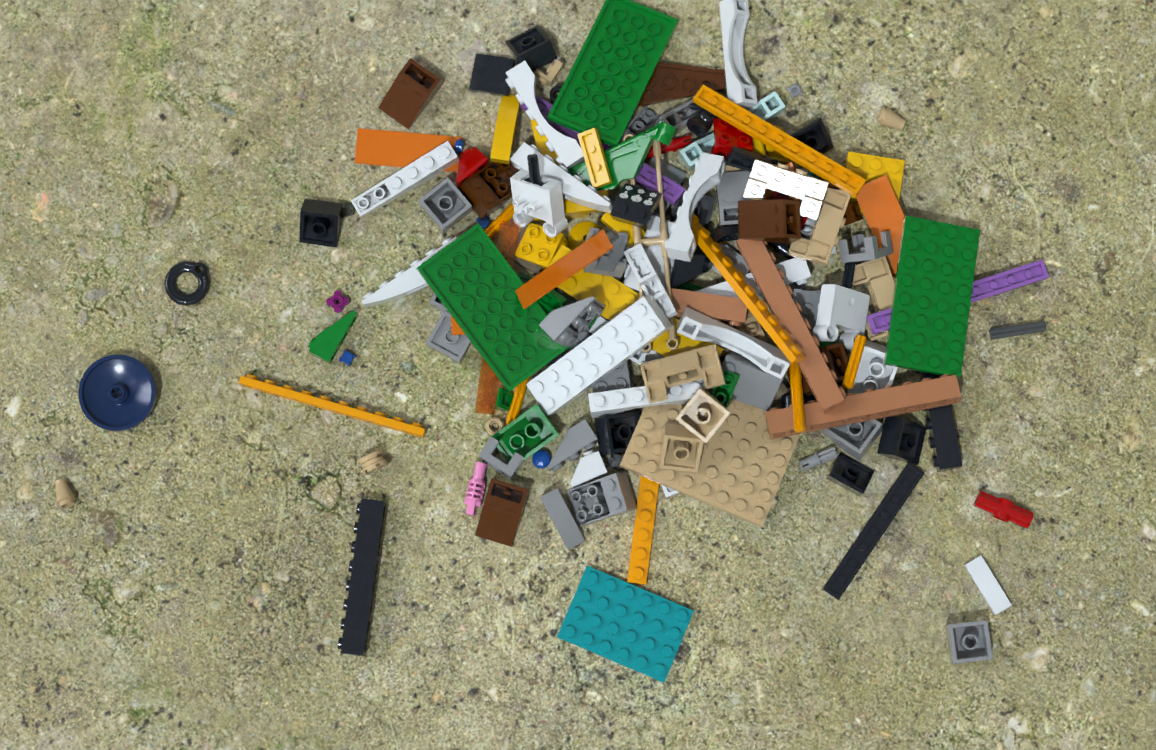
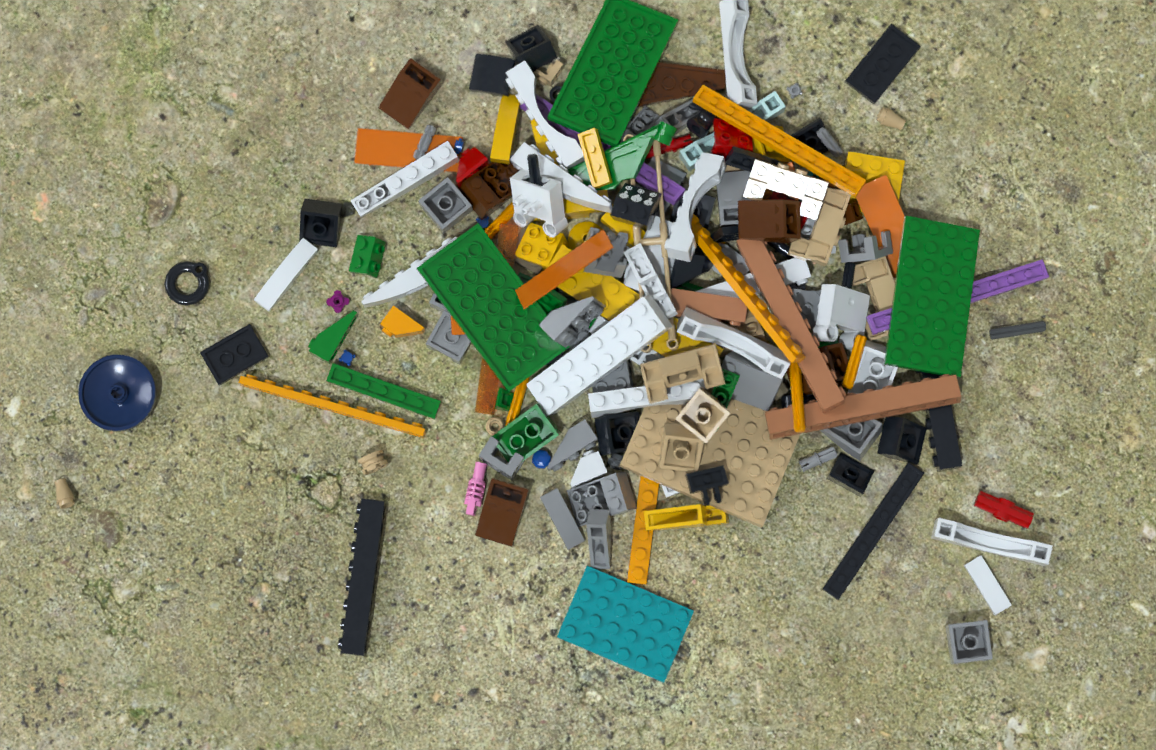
(234, 354): none -> black tile
(285, 274): none -> white slope
(367, 256): none -> green bracket
(383, 391): none -> green plate
(400, 325): none -> light orange slope
(424, 142): none -> light grey axle
(599, 538): none -> light grey slope
(684, 517): none -> yellow slope
(706, 480): none -> black hinge
(829, 142): none -> light grey axle
(882, 64): none -> black tile
(993, 543): none -> white arch

